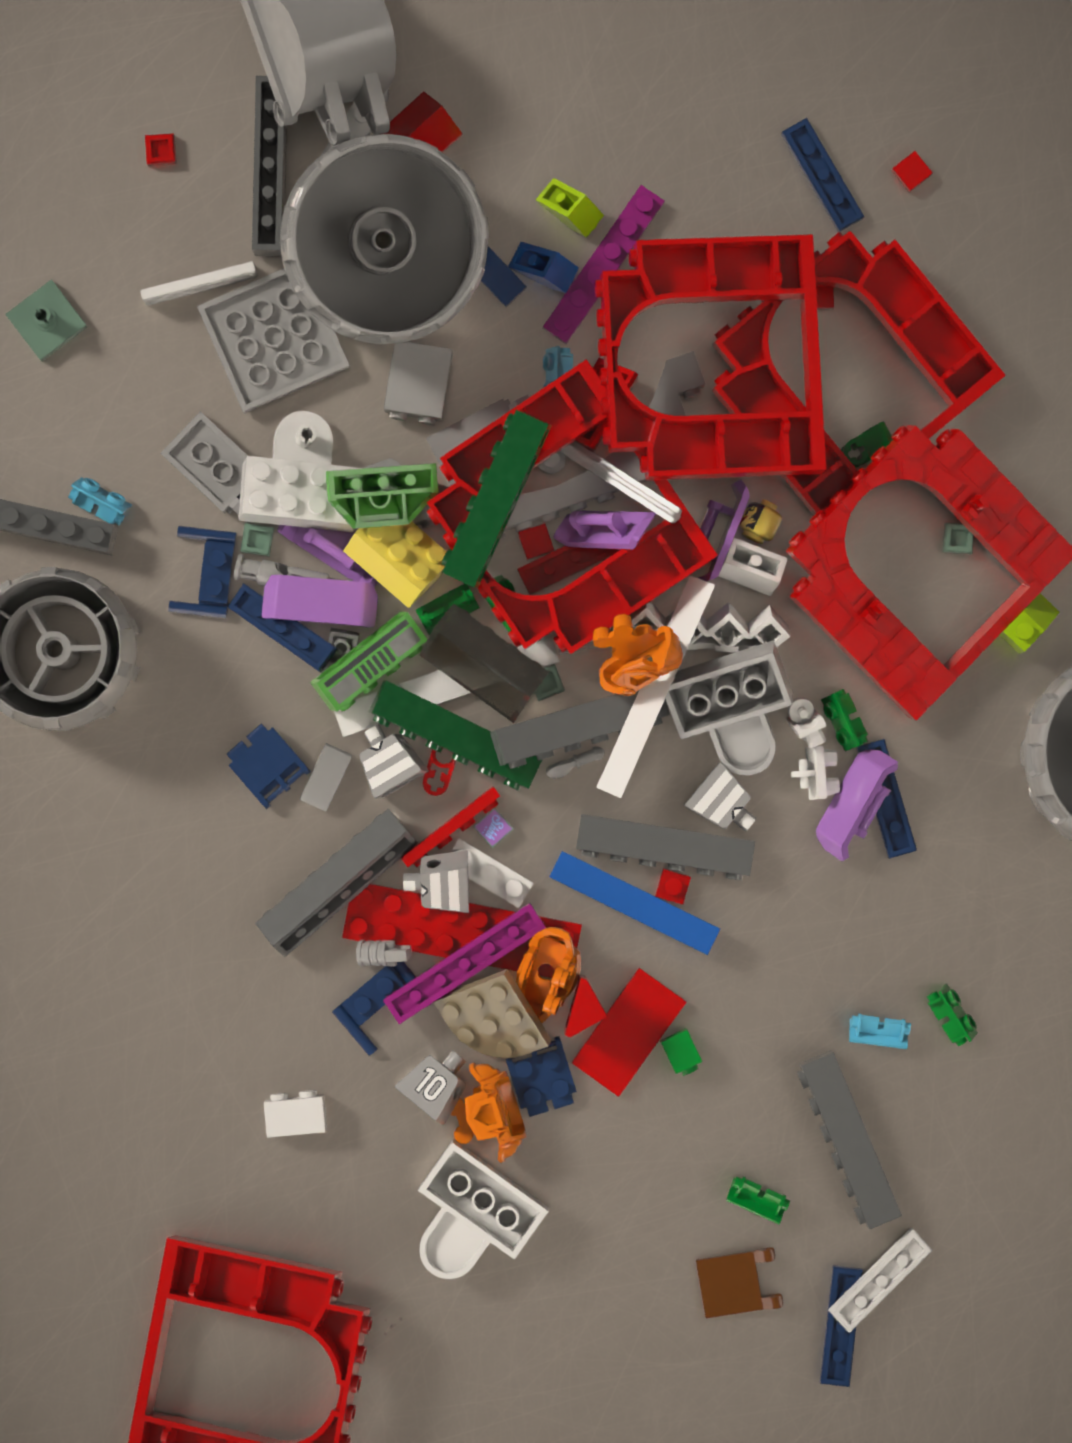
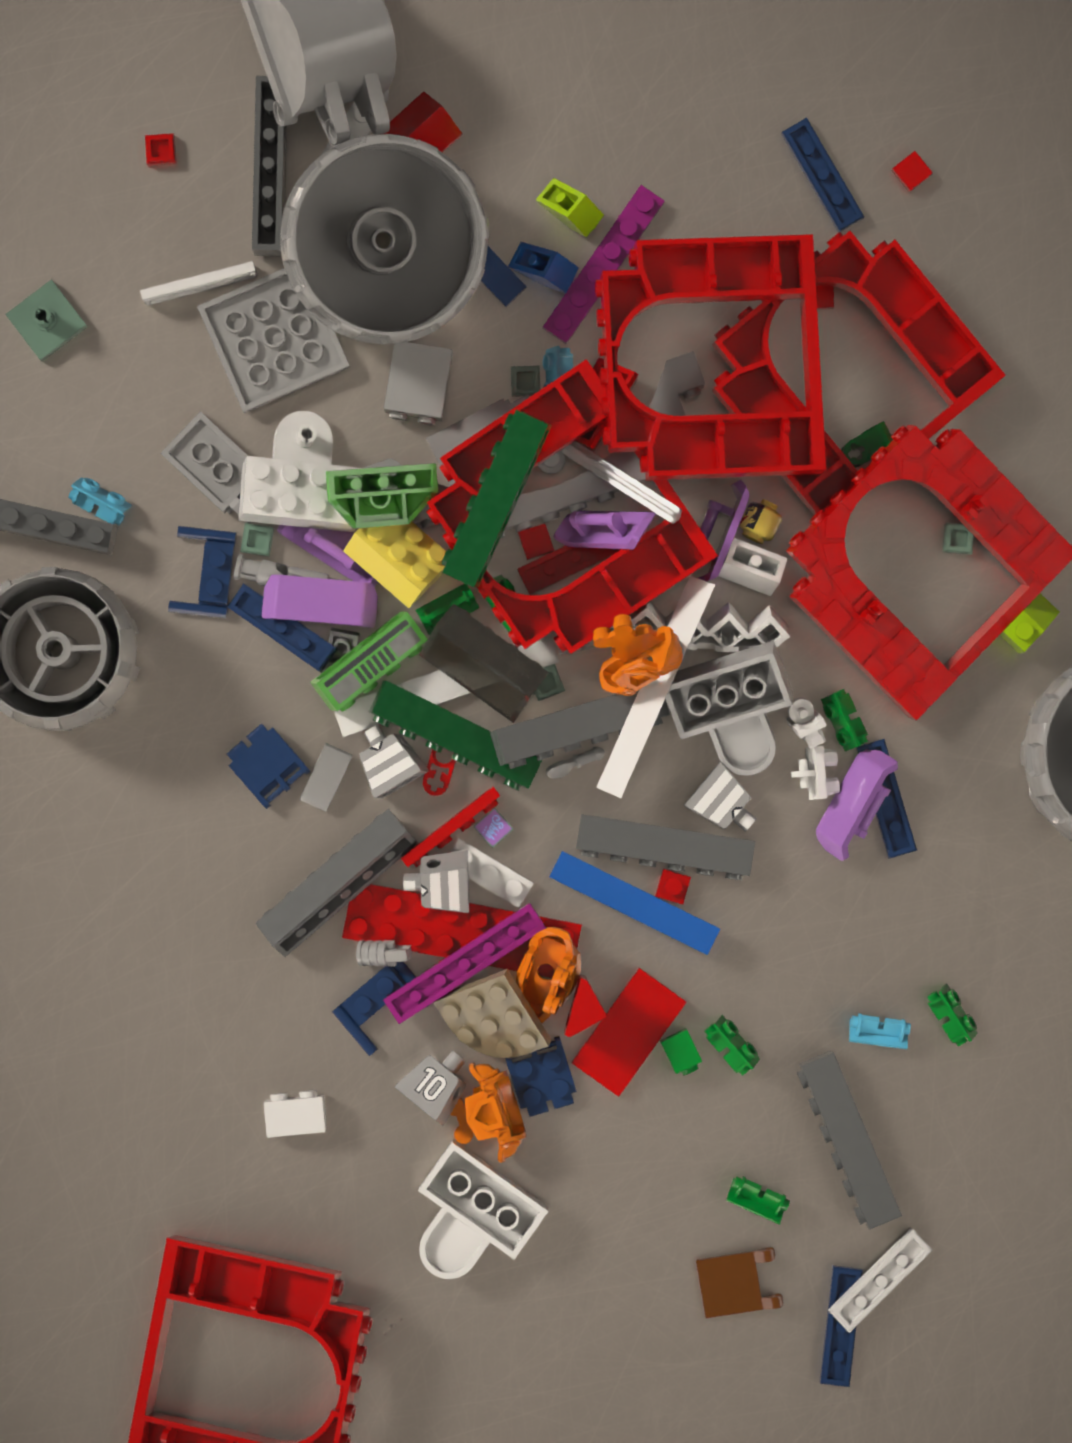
(525, 380): none -> sand green tile
(741, 1055): none -> green hinge

